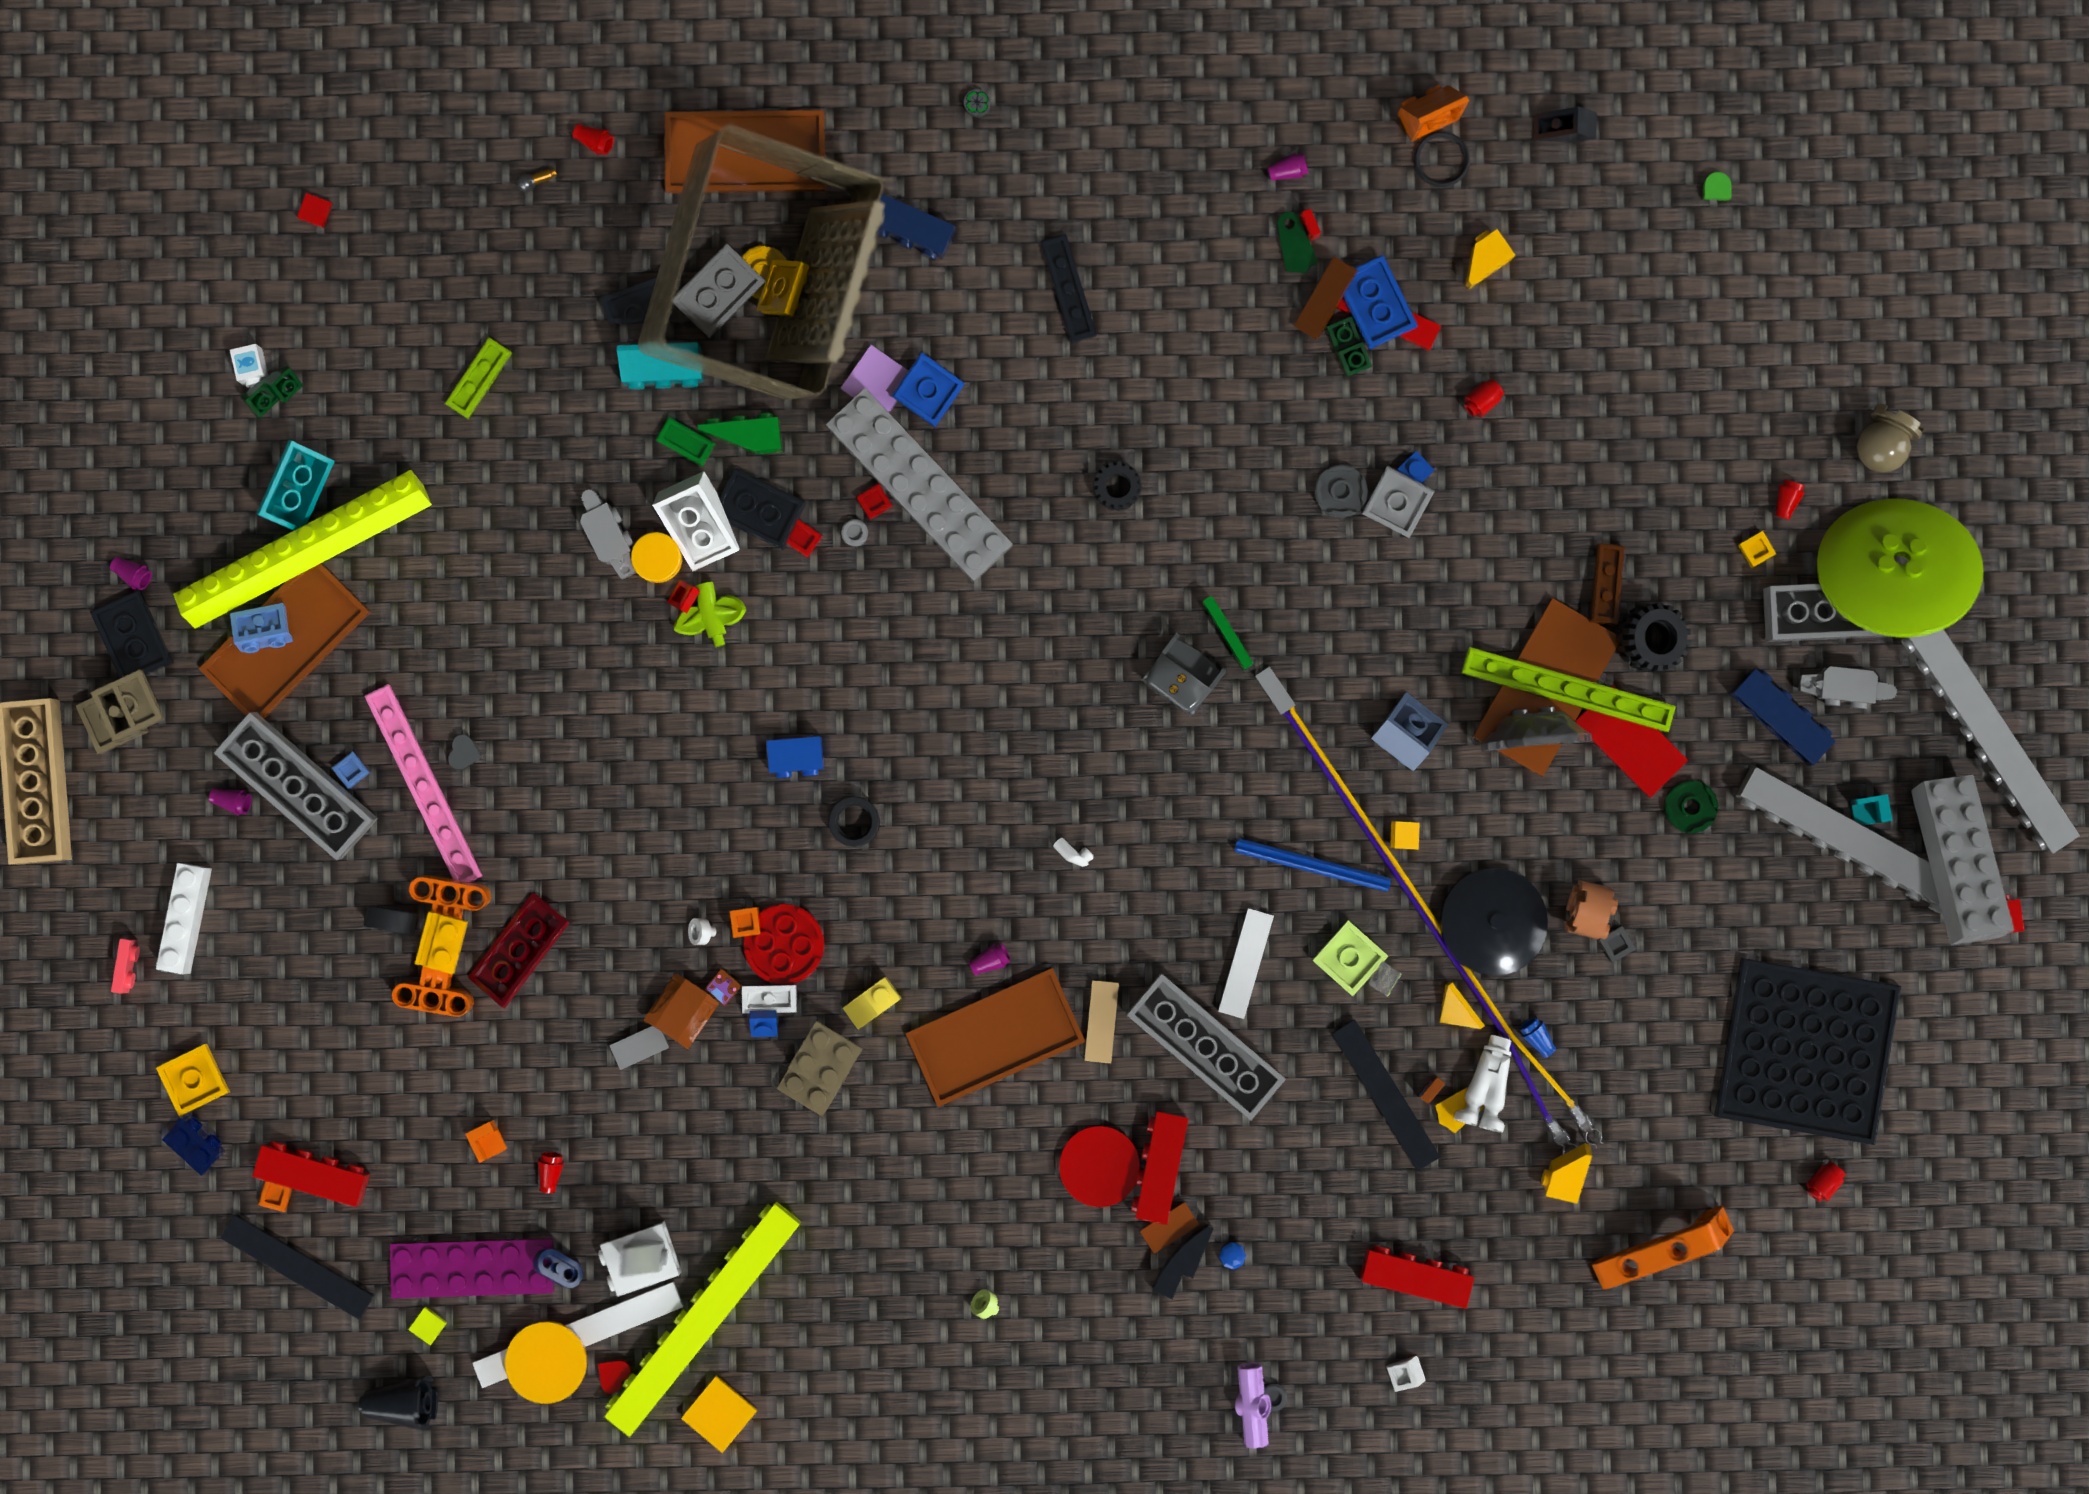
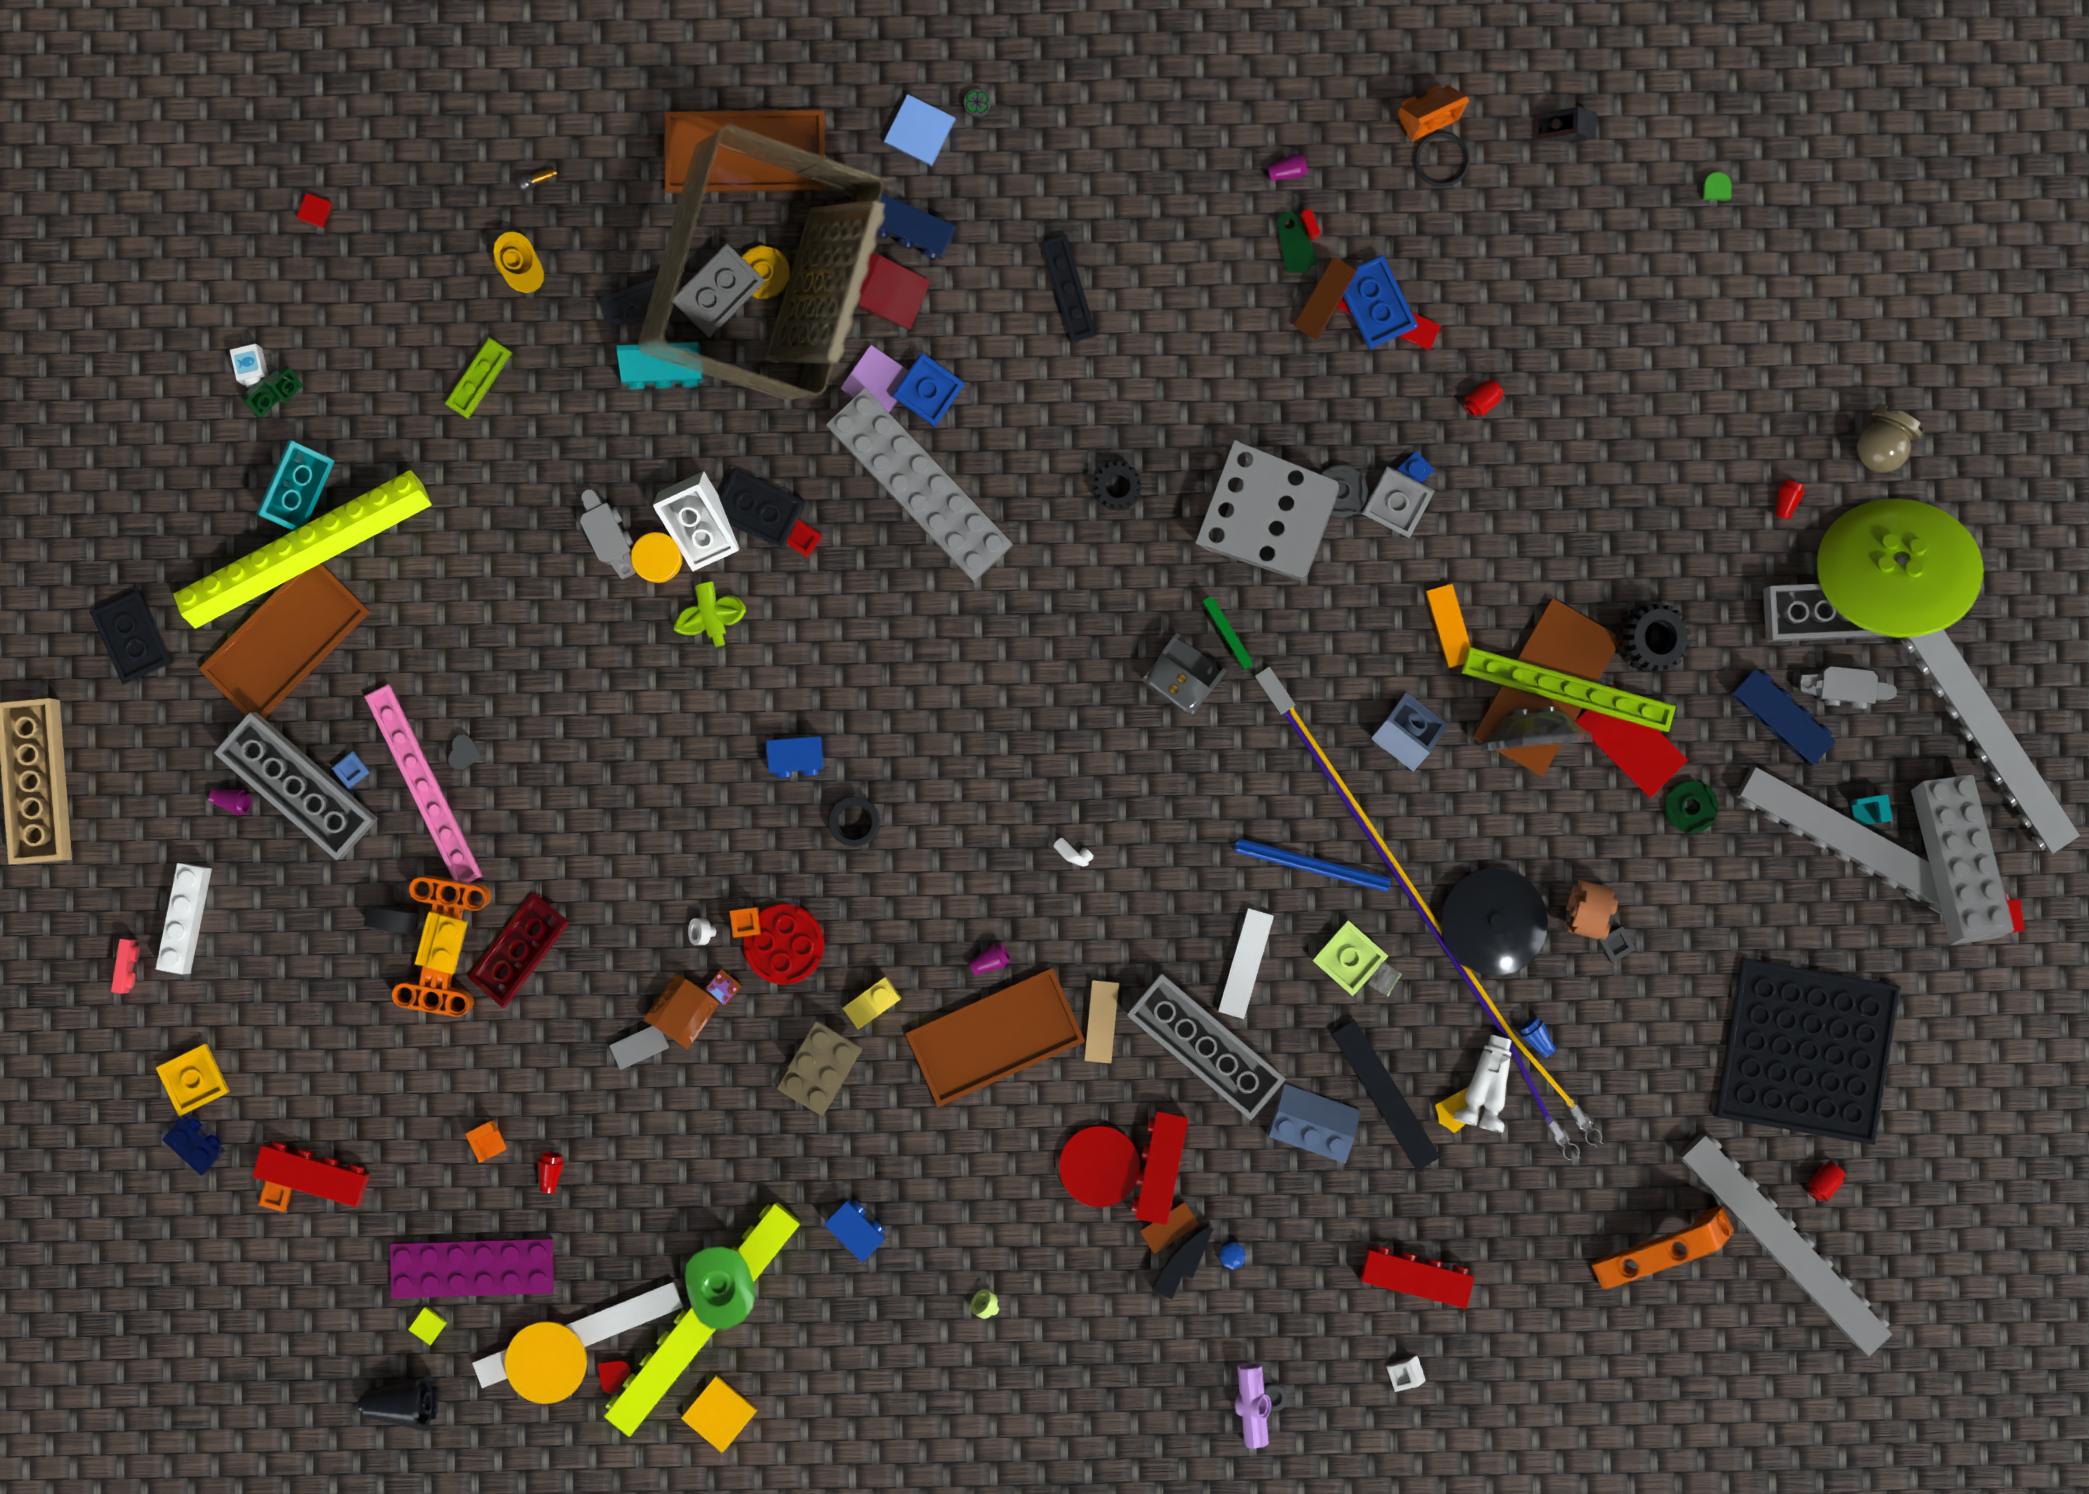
(120, 712): dark tan bracket -> none
(134, 574): magenta cone -> none
(260, 628): medium blue bracket -> none
(297, 1266): black tile -> none
(518, 262): none -> yellow piece
(555, 1268): dark blue plate -> none
(595, 139): red cone -> none
(611, 1256): white panel -> none
(642, 1257): light grey slope -> none
(683, 596): red tile -> none
(685, 442): green tile -> none
(719, 1287): none -> bright green hat
(752, 435): green slope -> none
(763, 1023): blue plate -> none
(775, 997): white plate -> none
(783, 287): yellow plate -> none
(854, 533): light grey tile -> none
(856, 1229): none -> blue brick
(874, 501): red tile -> none
(891, 291): none -> dark red slope
(919, 130): none -> light blue tile
(1272, 515): none -> light grey piece
(1314, 1123): none -> sand blue slope
(1348, 346): dark green slope -> none
(1404, 835): yellow tile -> none
(1431, 1089): dark orange tile -> none
(1449, 624): none -> light orange tile
(1456, 1009): yellow slope -> none
(1487, 257): yellow slope -> none
(1567, 1174): yellow slope -> none
(1607, 584): reddish brown tile -> none
(1757, 549): yellow tile -> none
(1784, 1244): none -> light grey brick

